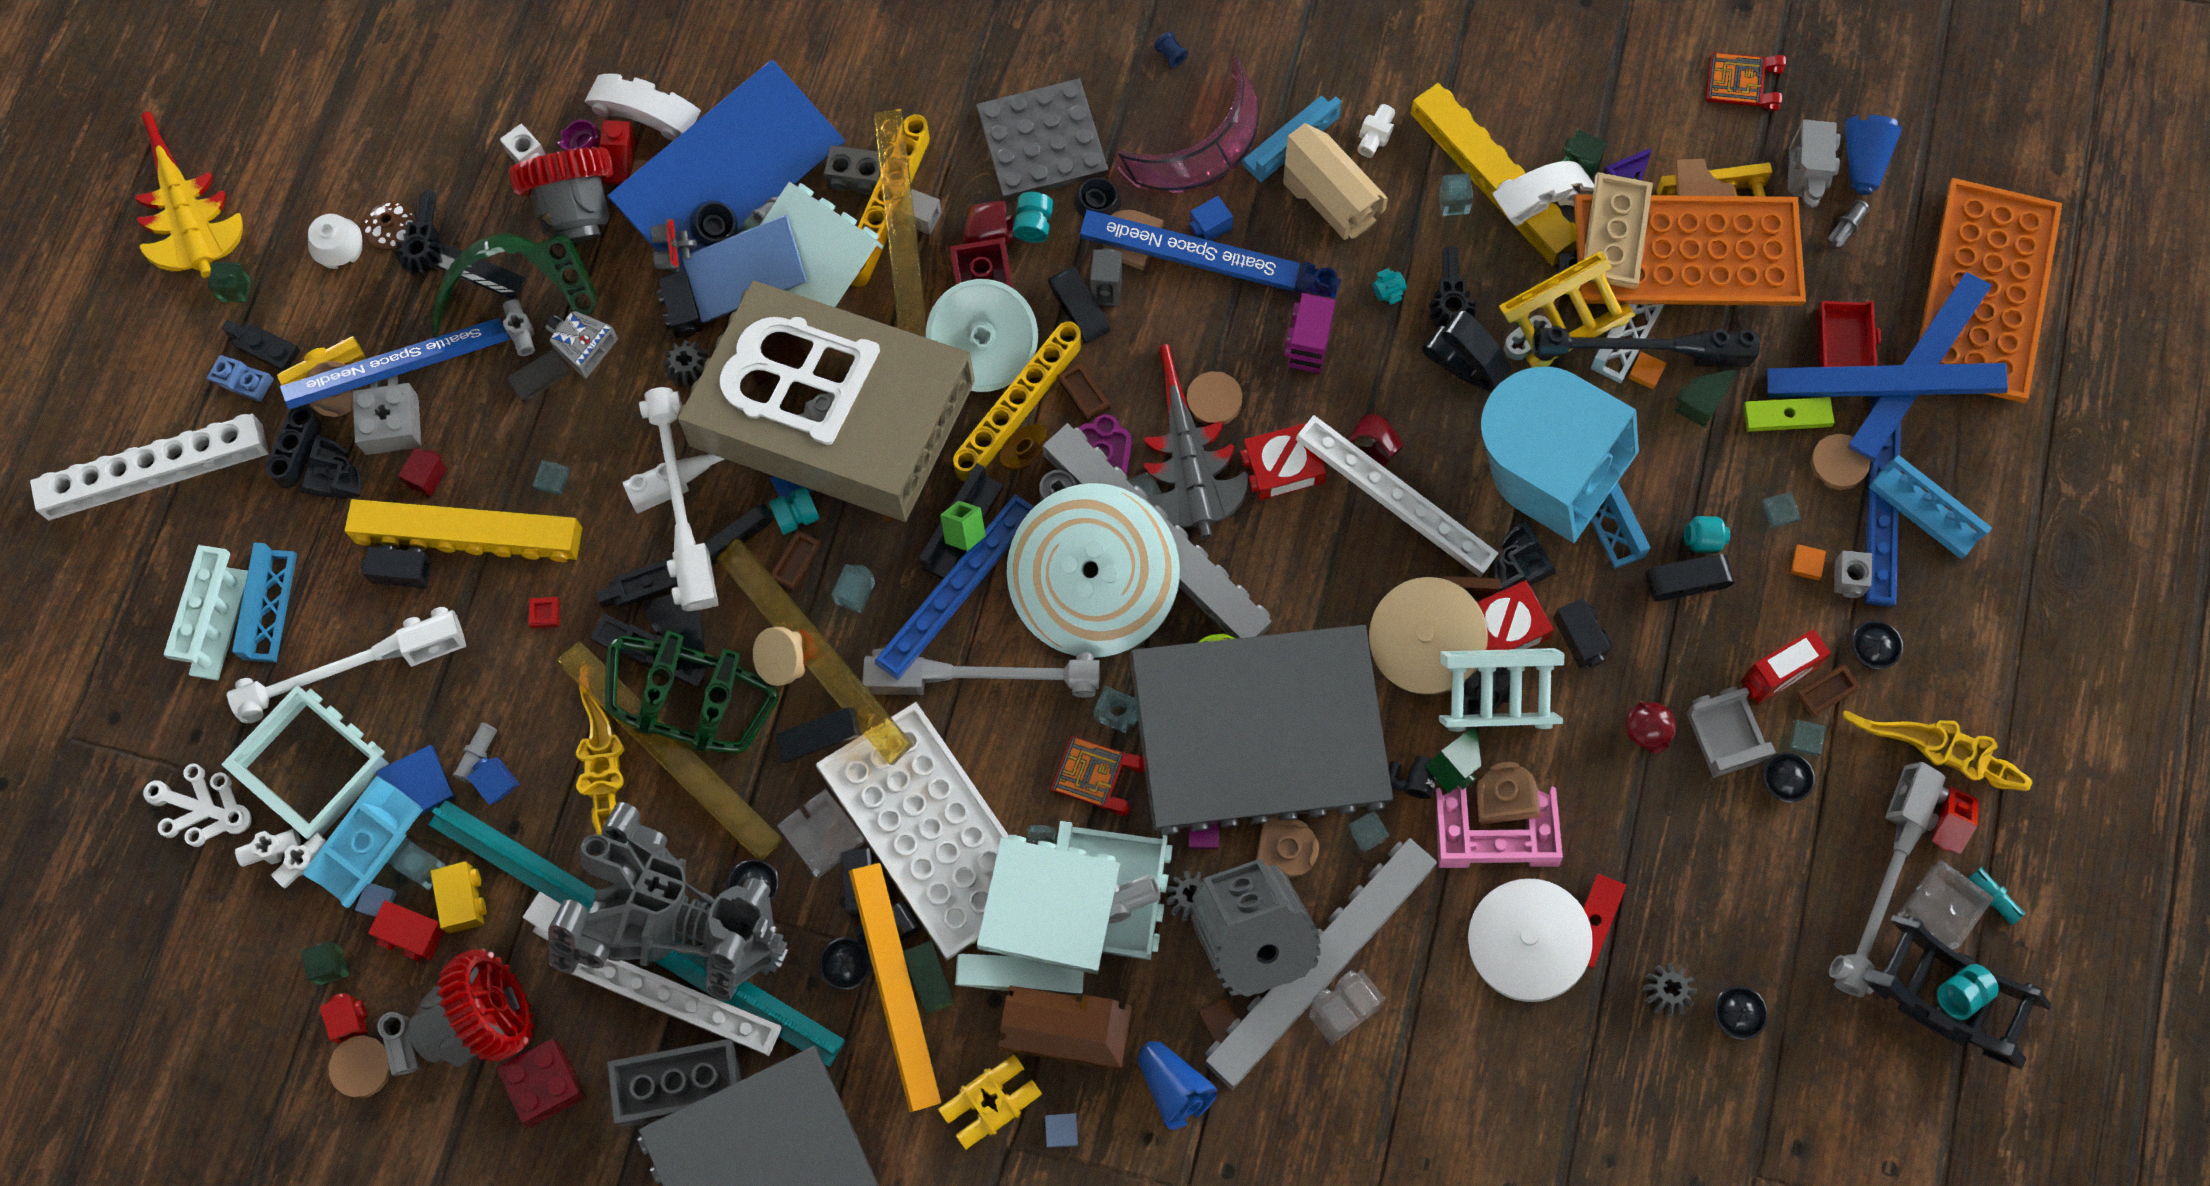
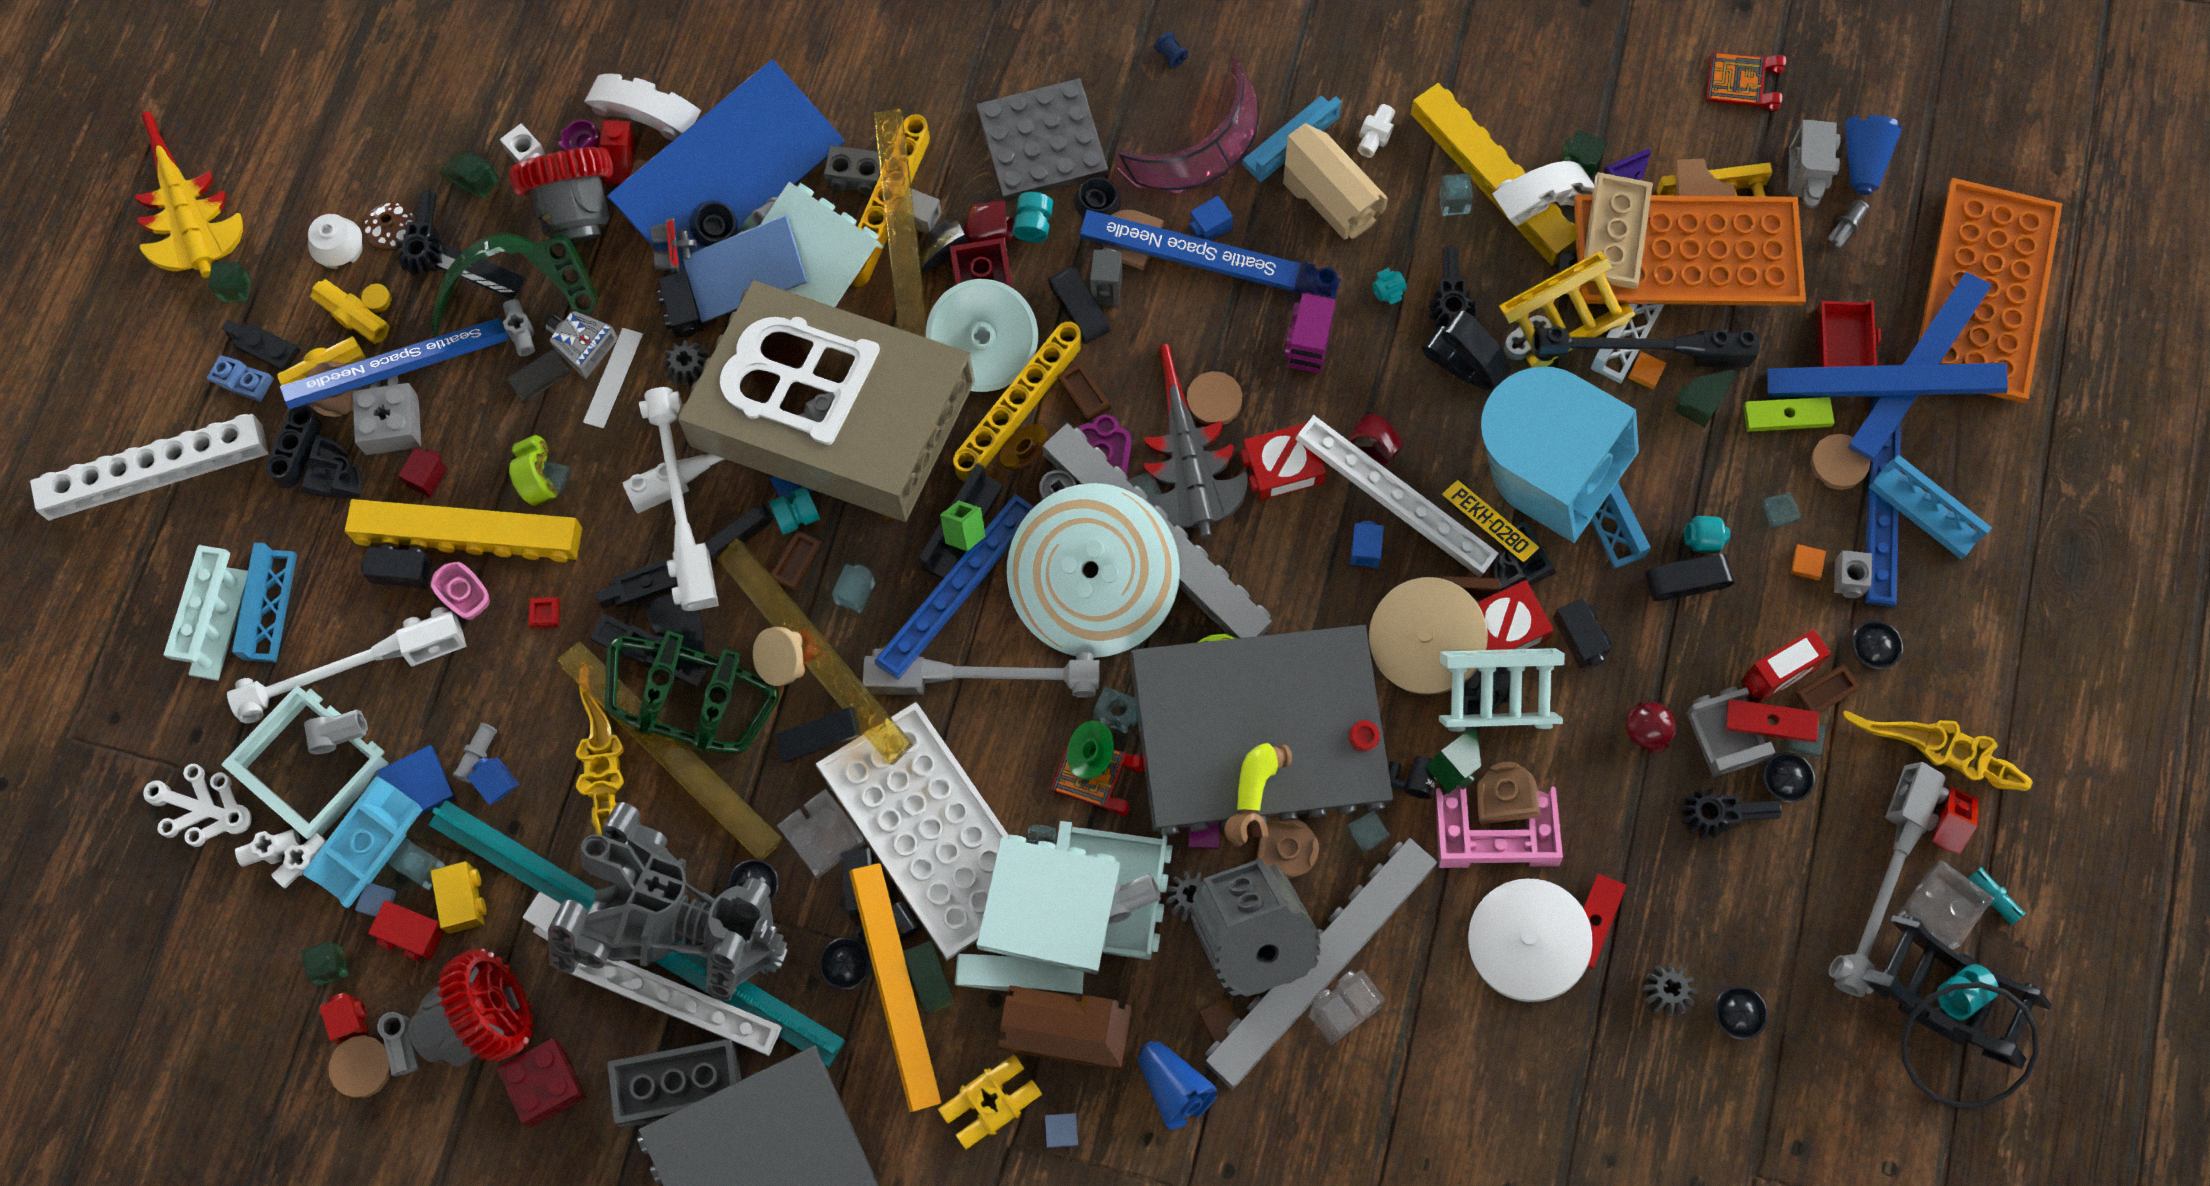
(327, 732): none -> light grey piece
(350, 311): none -> yellow piece
(376, 298): none -> yellow tile
(460, 590): none -> bright pink piece
(470, 173): none -> clear green slope
(527, 471): none -> lime animal
(613, 378): none -> white sticker
(938, 242): none -> black brick
(1090, 750): none -> green dish
(1255, 770): none -> piece
(1364, 736): none -> red tile
(1366, 544): none -> blue brick
(1490, 521): none -> yellow sticker
(1726, 812): none -> black gear
(1789, 722): none -> red tile
(2035, 1042): none -> black piece

